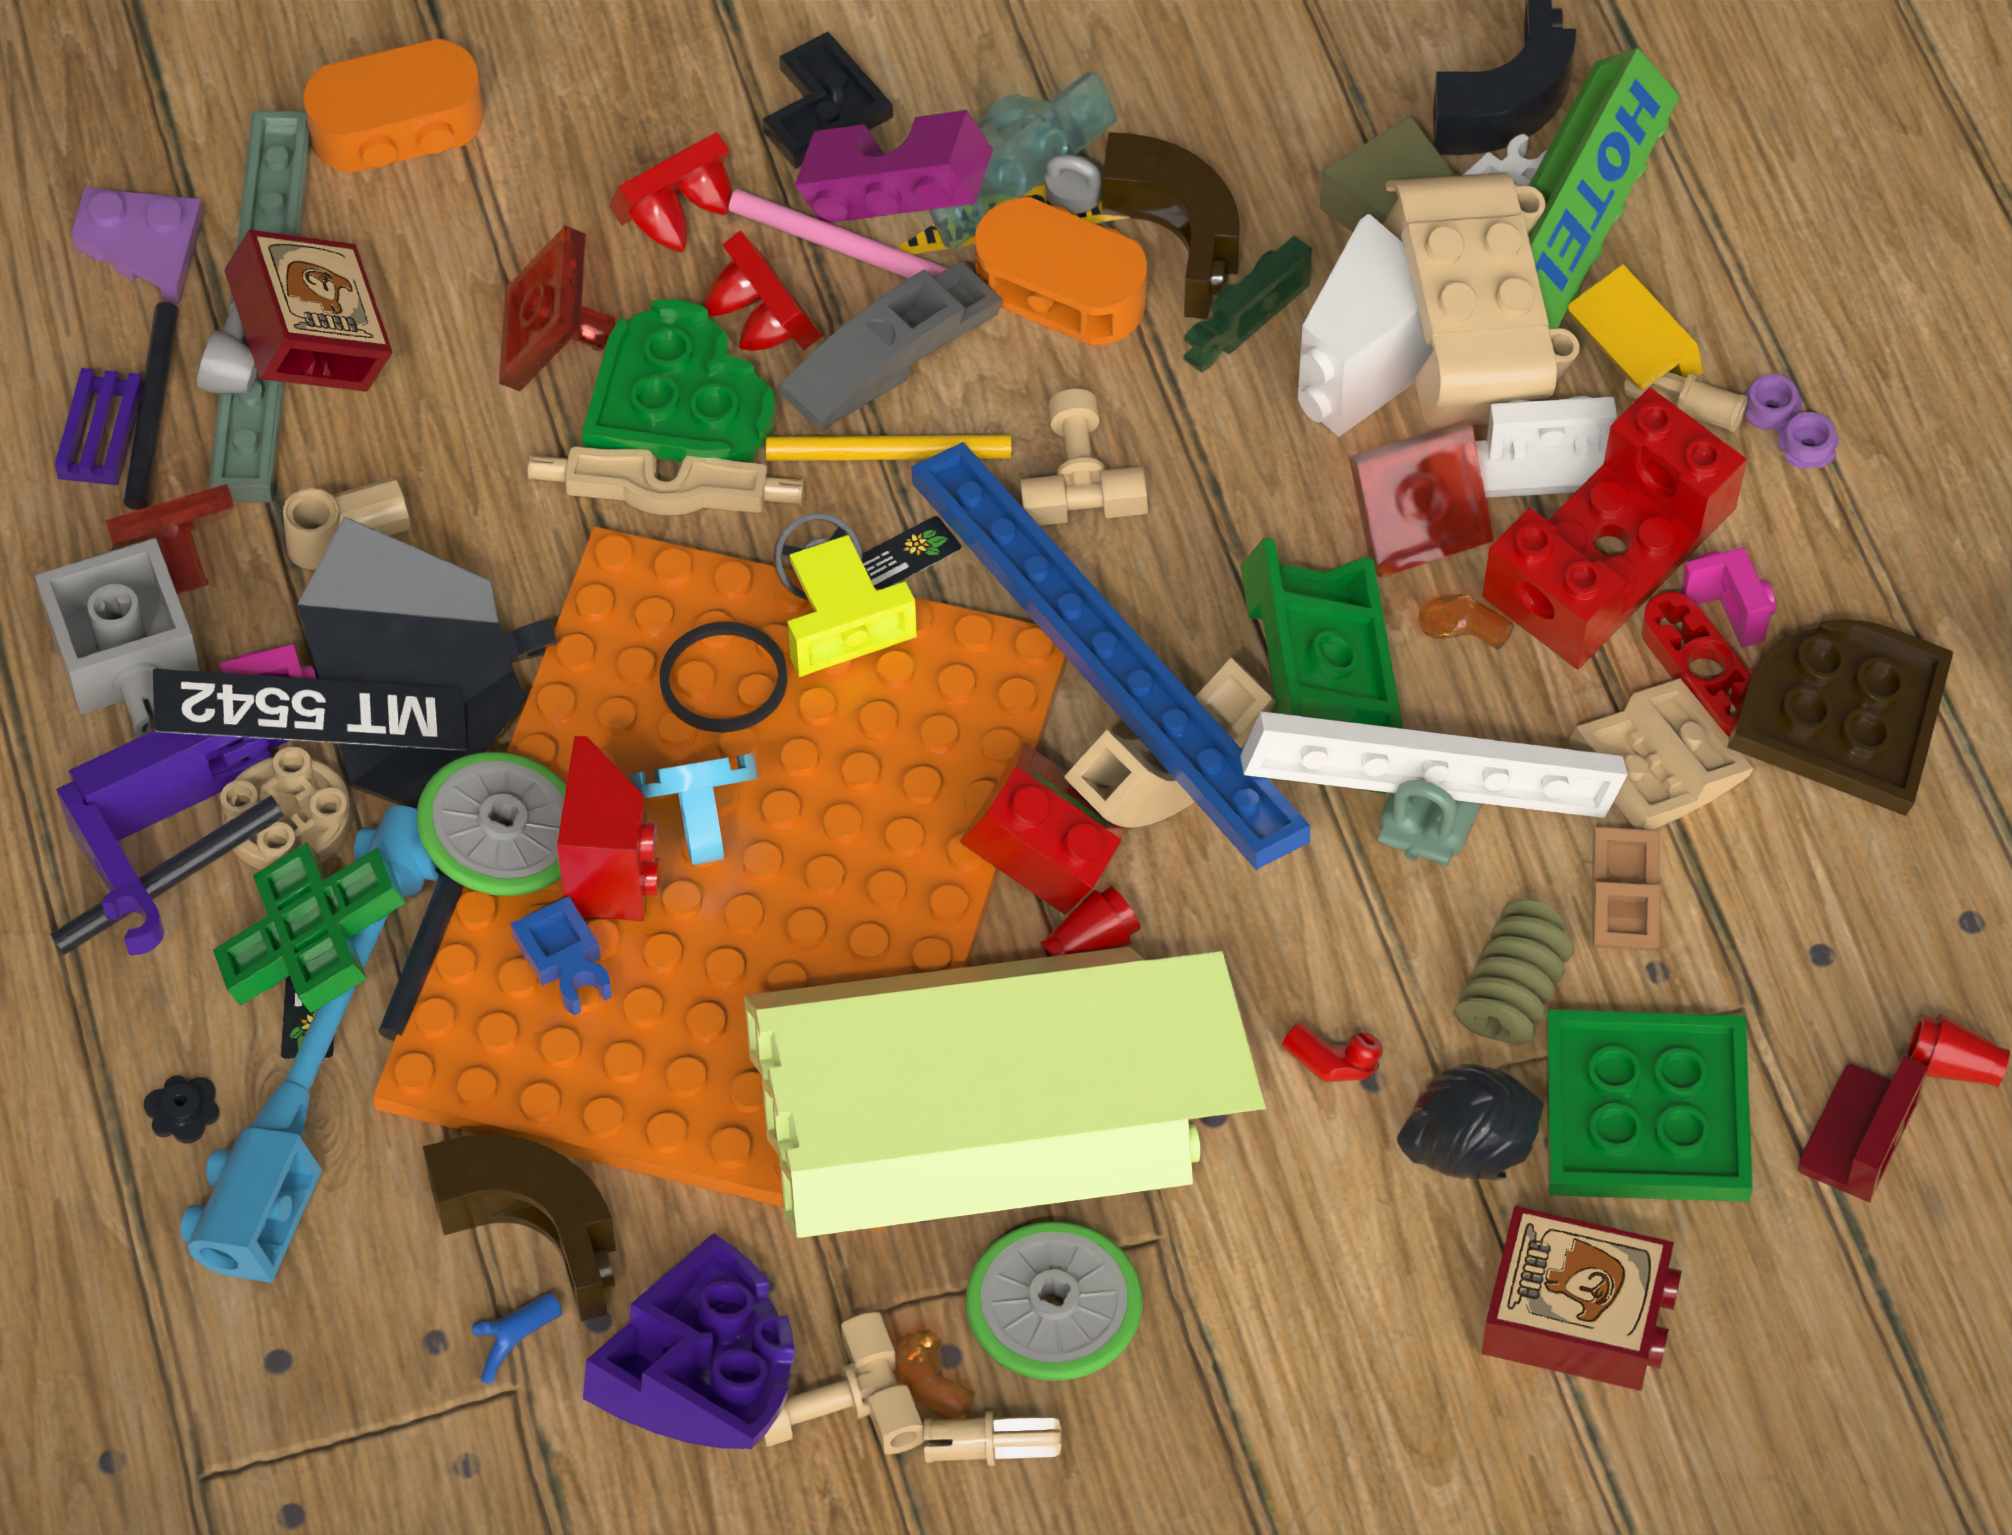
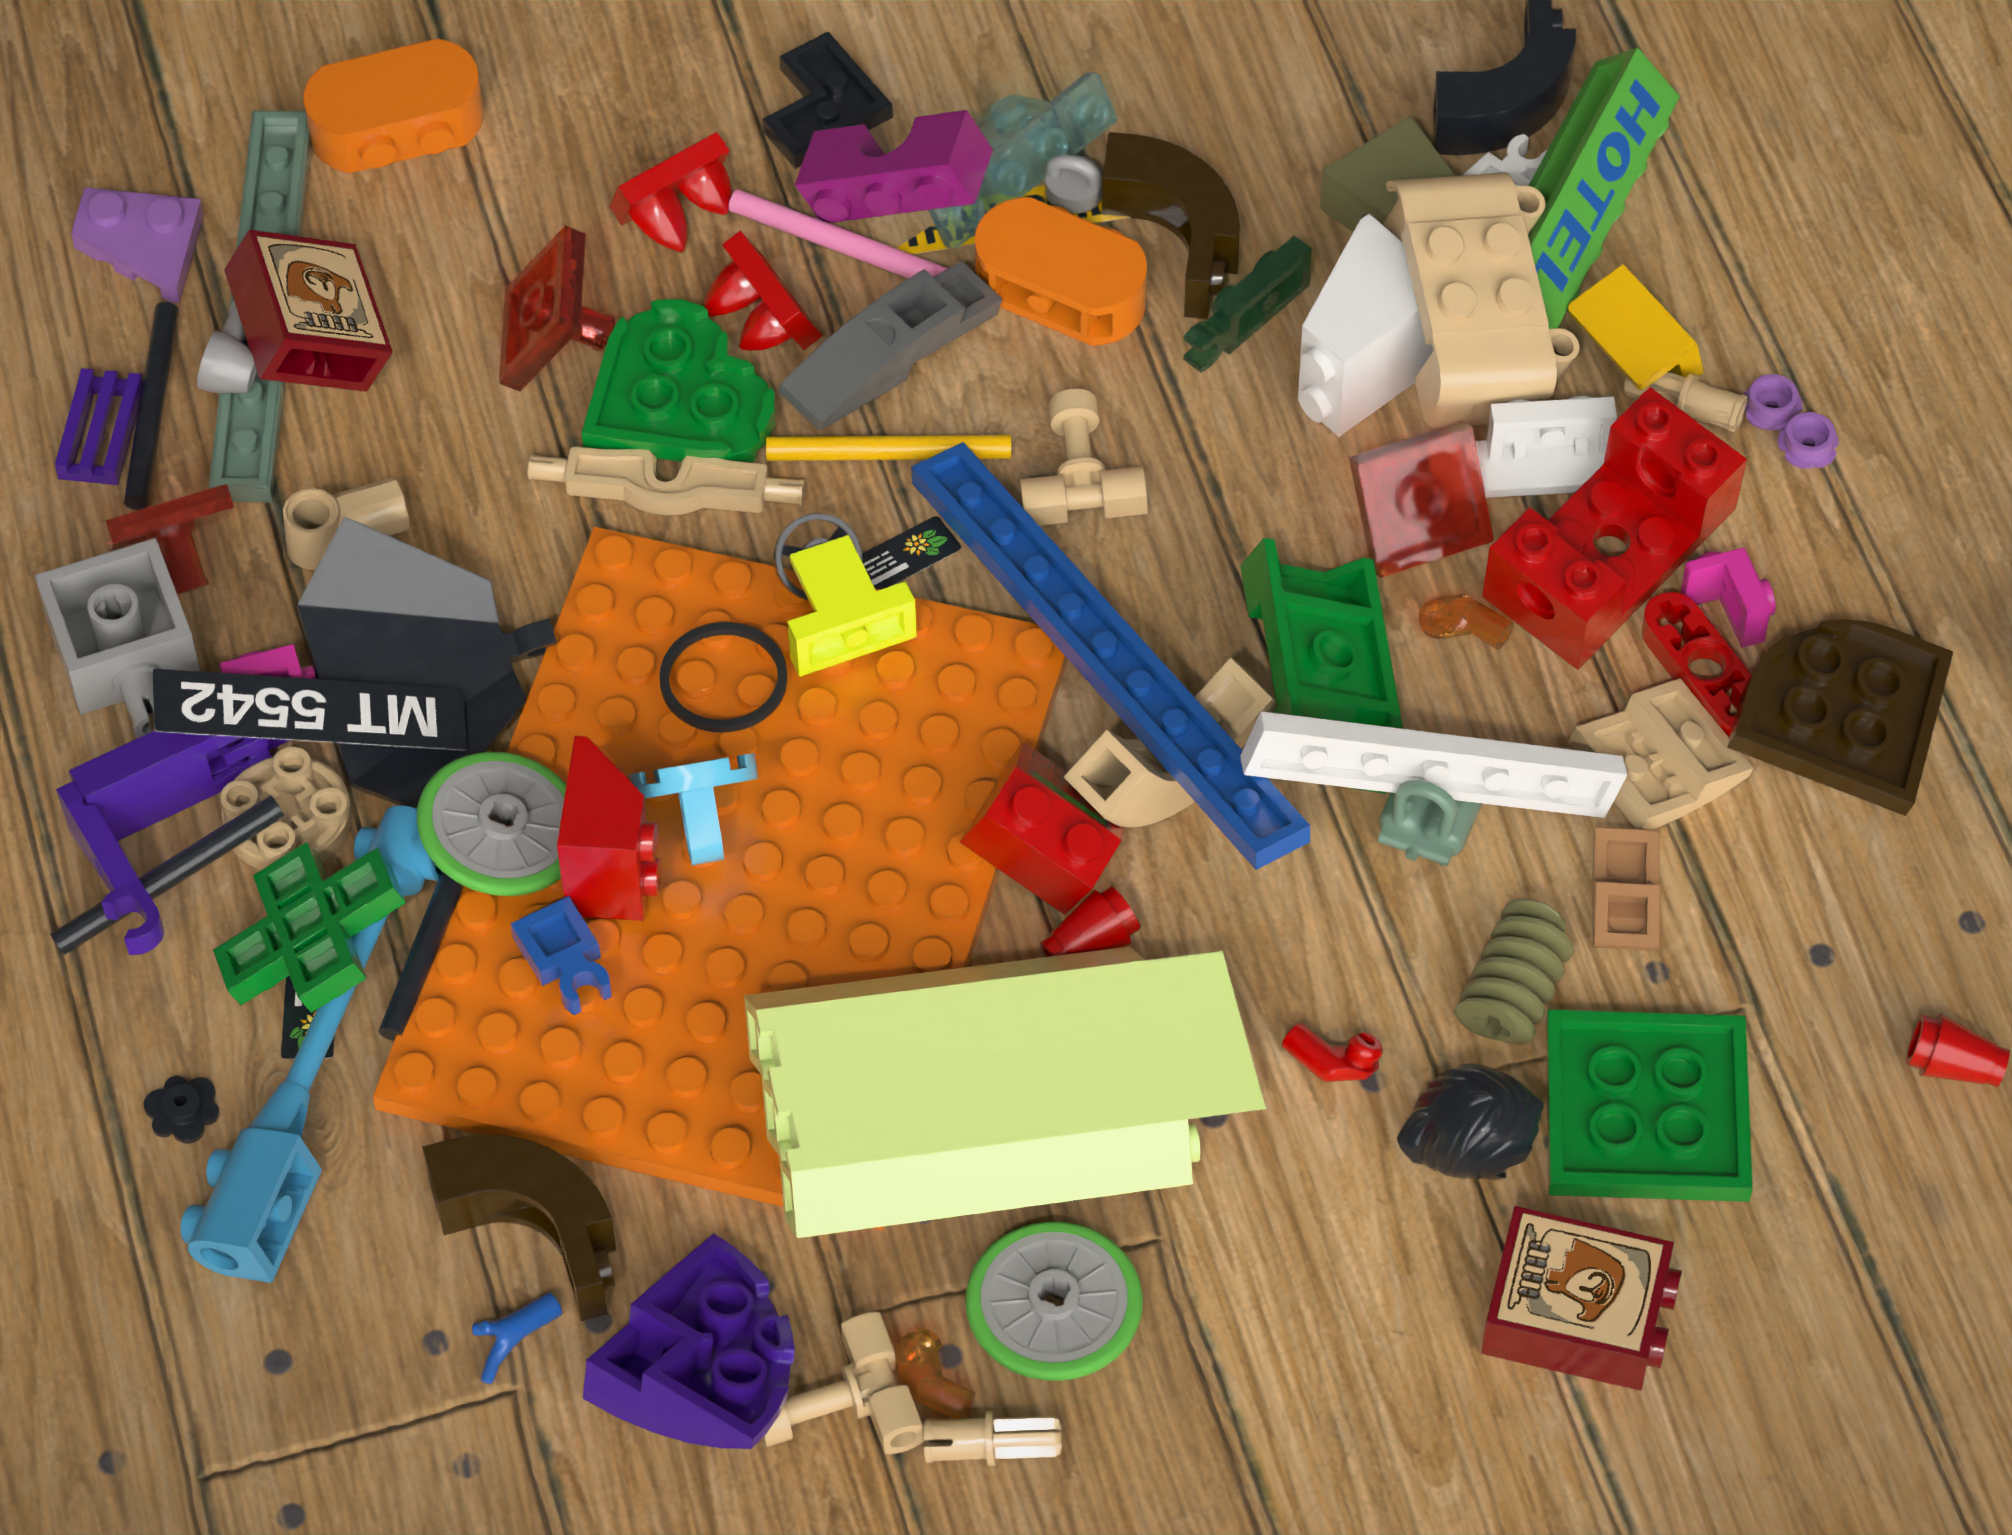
(1862, 1127): dark red panel -> none

